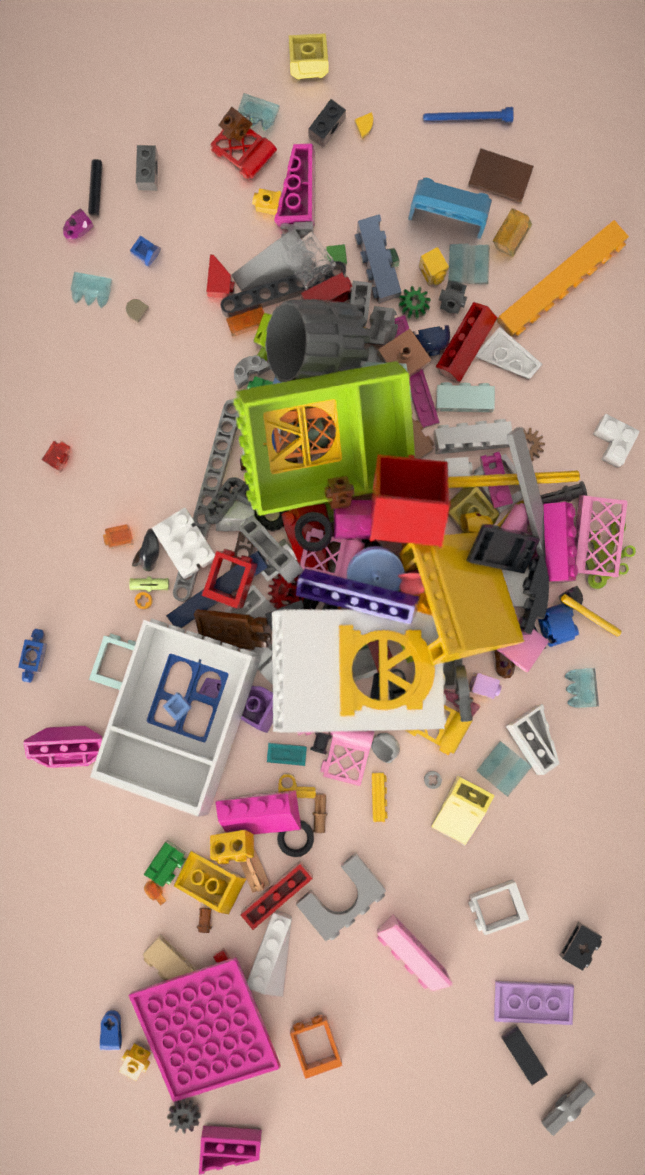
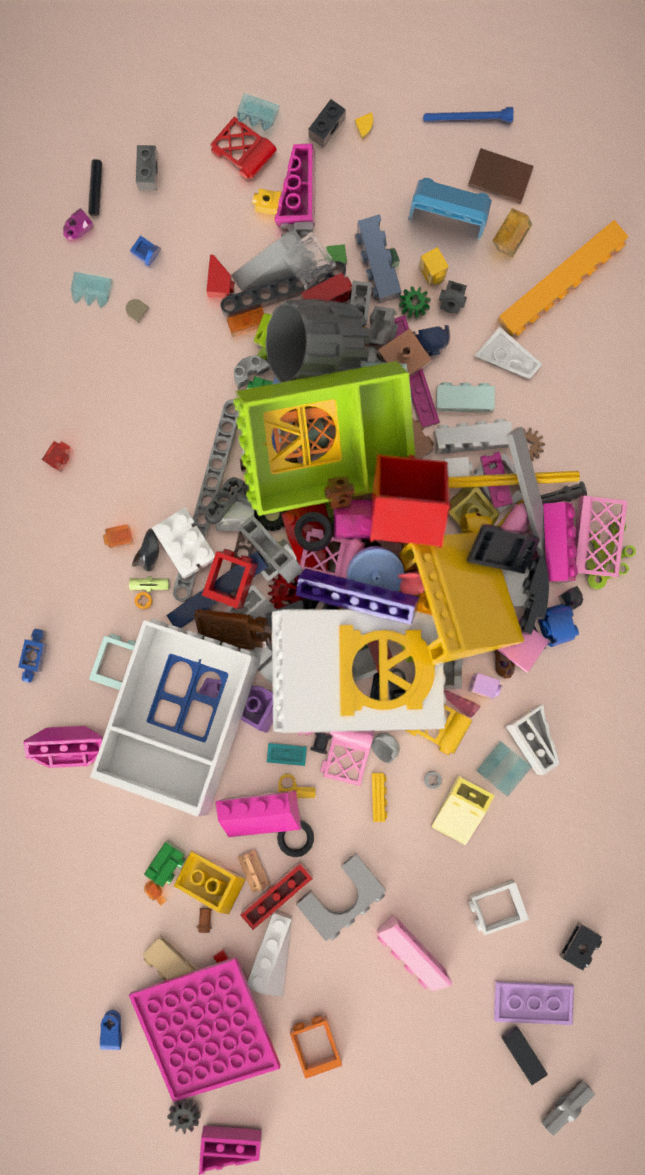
(135, 1062): yellow brick -> none
(177, 706): medium blue tile -> none
(232, 843): yellow brick -> none
(235, 125): reddish brown brick -> none
(308, 55): light yellow slope -> none
(320, 813): medium nougat axle -> none
(463, 690): dark grey pin -> none
(466, 342): red brick -> none
(469, 263): clear light blue slope -> none
(584, 687): clear light blue plate -> none
(591, 615): yellow bar -> none
(620, 439): white brick -> none

